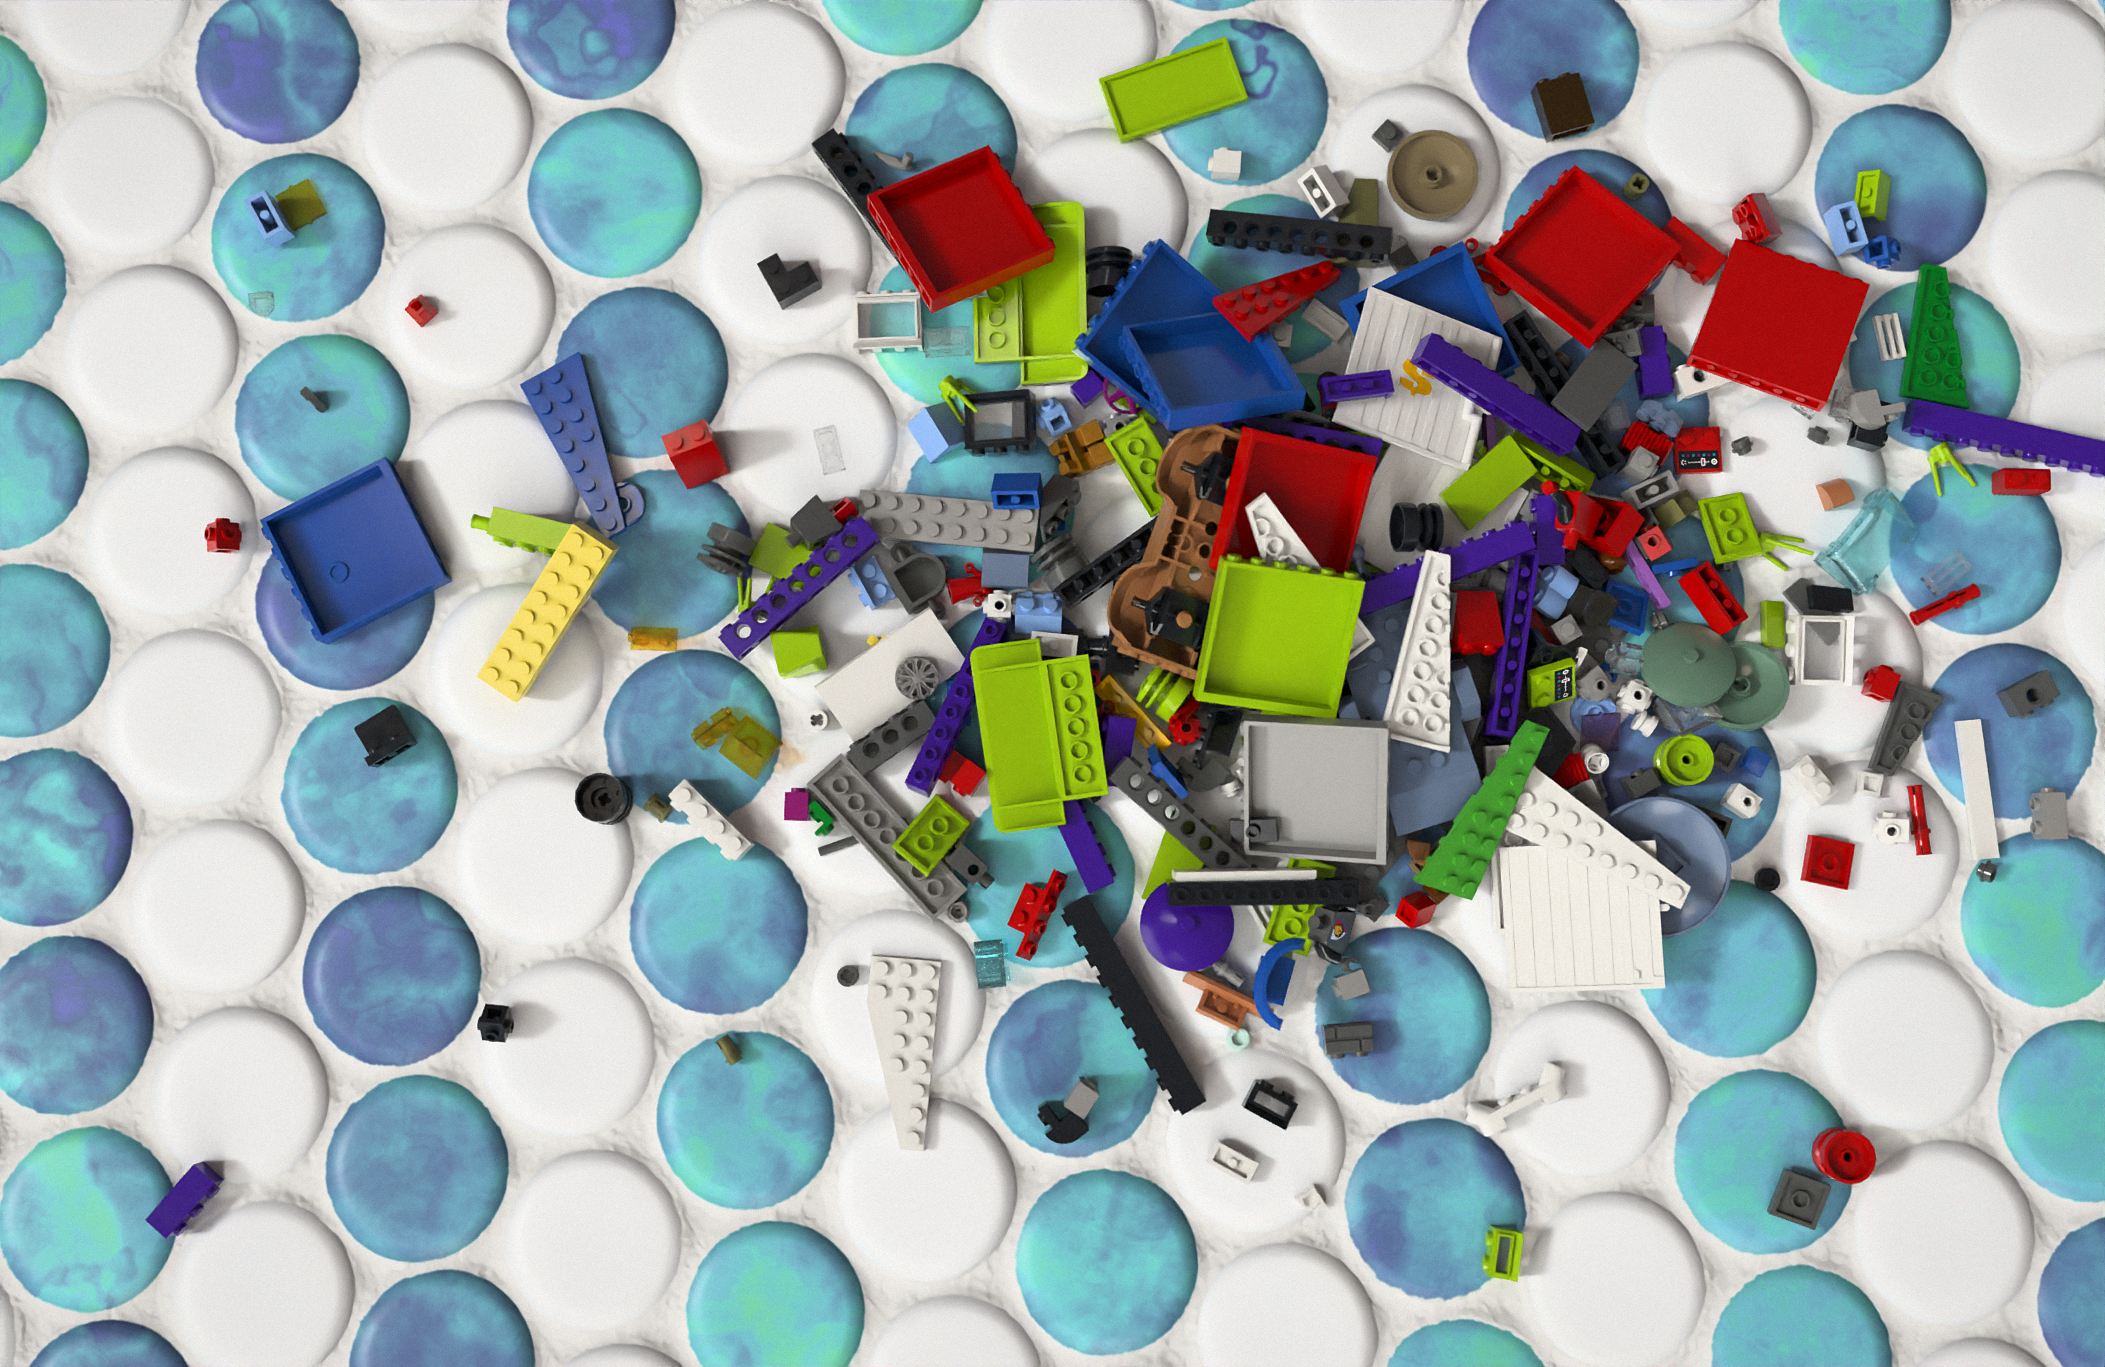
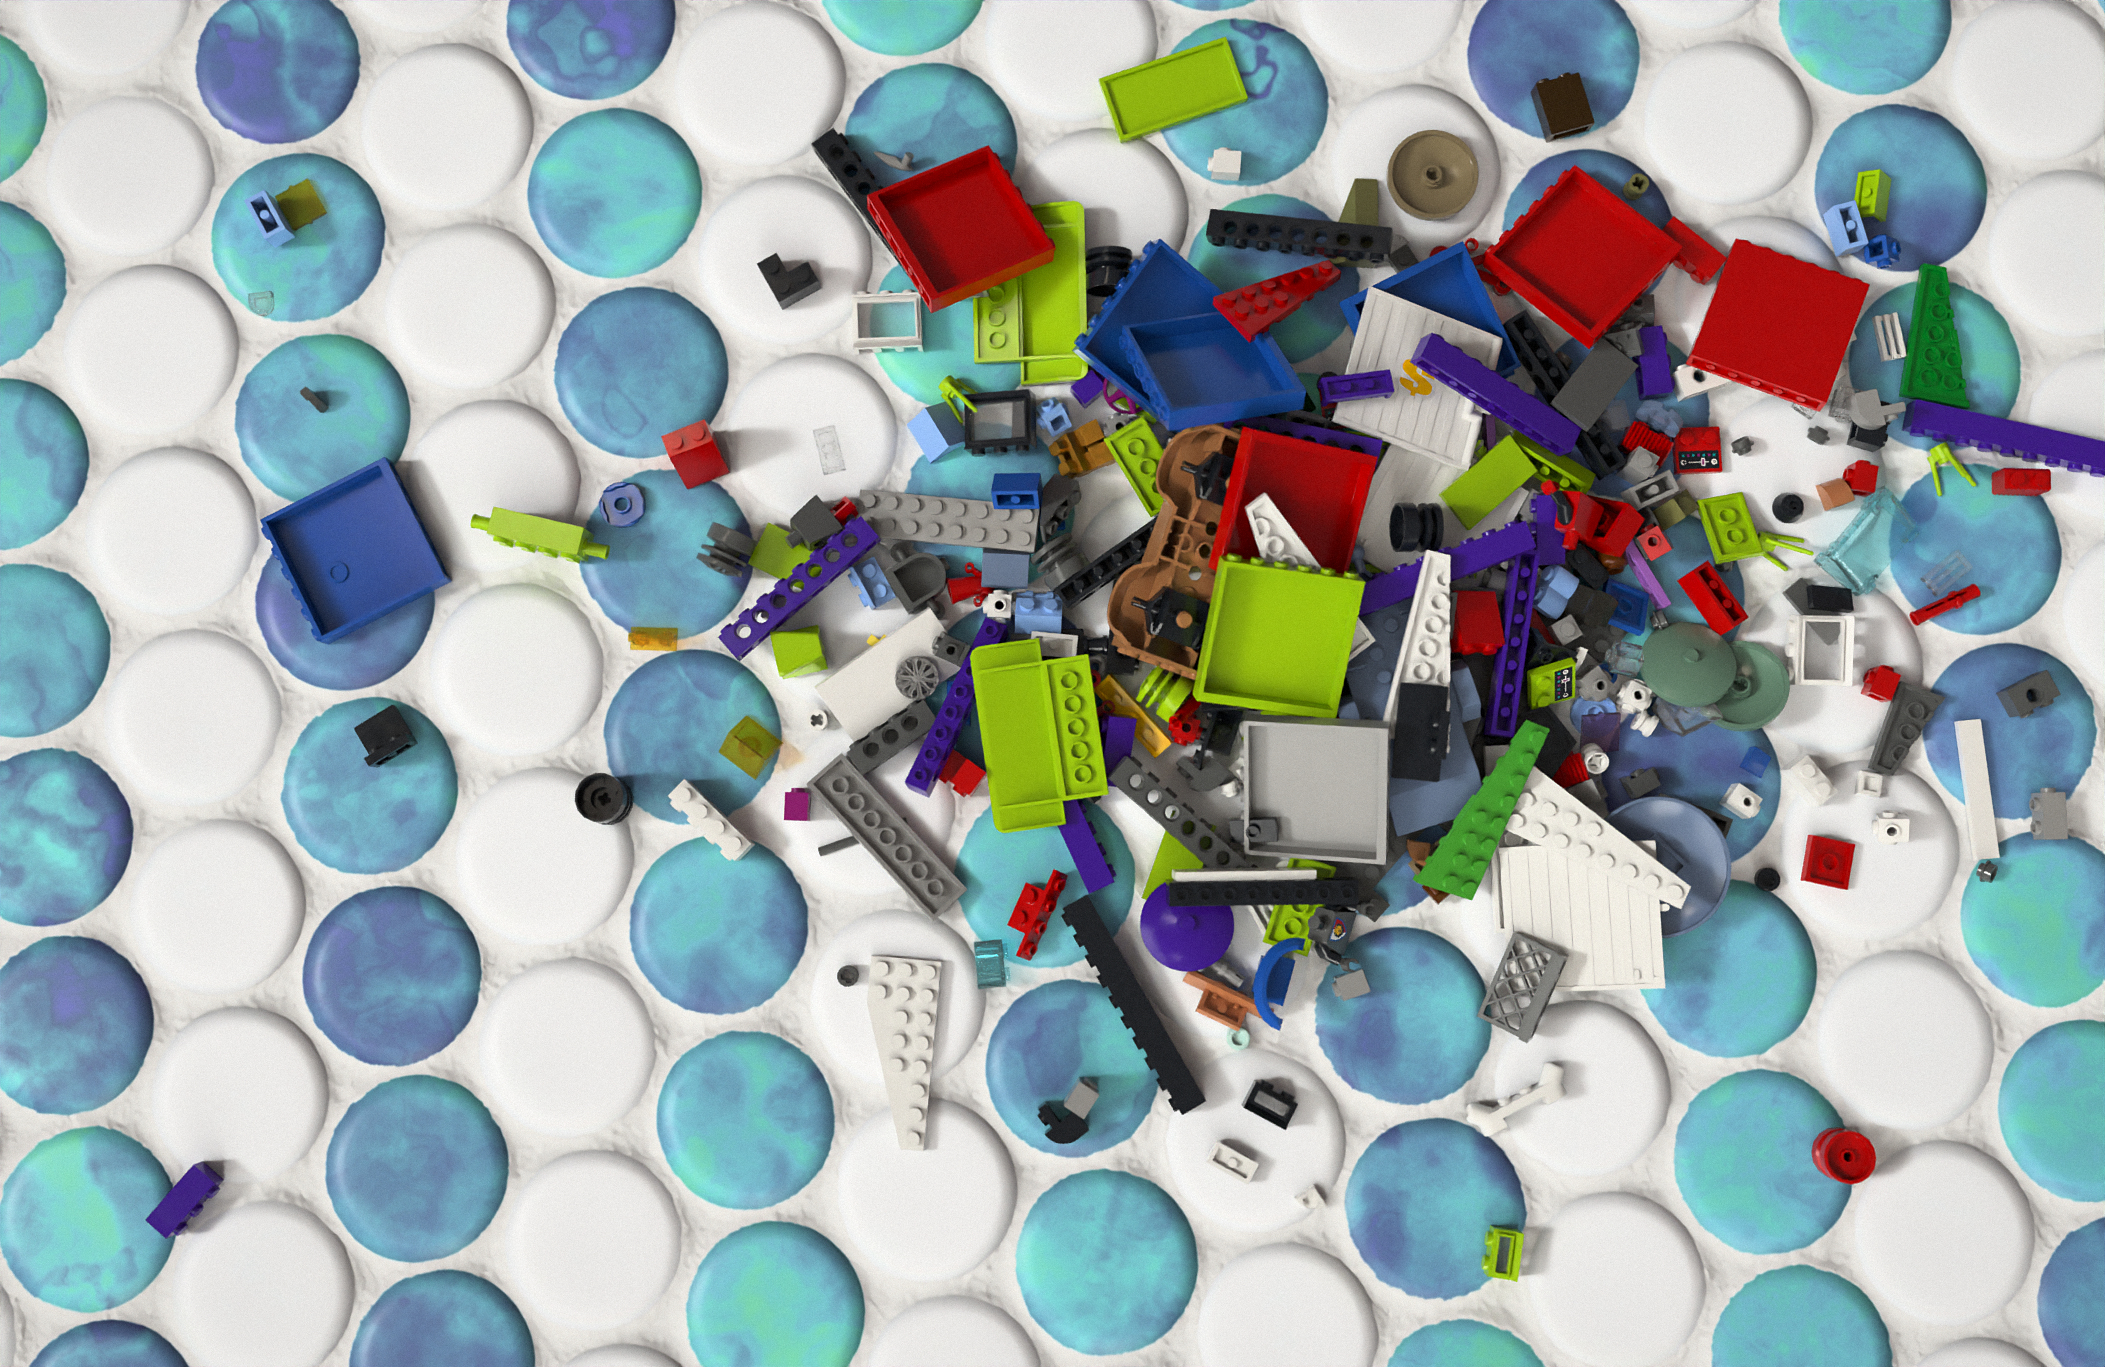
(223, 536): red brick -> none
(421, 310): red tile -> none
(495, 1023): black brick -> none
(548, 611): light yellow brick -> none
(569, 417): blue wing -> none
(658, 808): olive bush -> none
(706, 735): clear yellow hinge -> none
(729, 1050): olive pin -> none
(744, 604): lime plant -> none
(820, 814): green bracket -> none
(931, 835): lime tile -> none
(945, 640): none -> dark grey brick
(946, 341): clear brick -> none
(958, 918): light grey plate -> none
(961, 857): dark grey torso -> none
(1164, 768): blue plate -> none
(1282, 335): white brick -> none
(1323, 191): white brick -> none
(1325, 320): white tile -> none
(1347, 1038): dark grey brick -> none
(1387, 135): dark grey plate -> none
(1415, 909): red panel -> none
(1420, 732): none -> black bracket
(1541, 996): none -> fence
(1673, 568): blue plate -> none
(1696, 755): lime wheel -> none
(1725, 757): dark grey plate -> none
(1756, 220): red slope -> none
(1772, 624): lime slope -> none
(1788, 507): none -> black cone
(1799, 1198): dark grey plate -> none
(1861, 477): none -> red brick
(1919, 820): red pin -> none

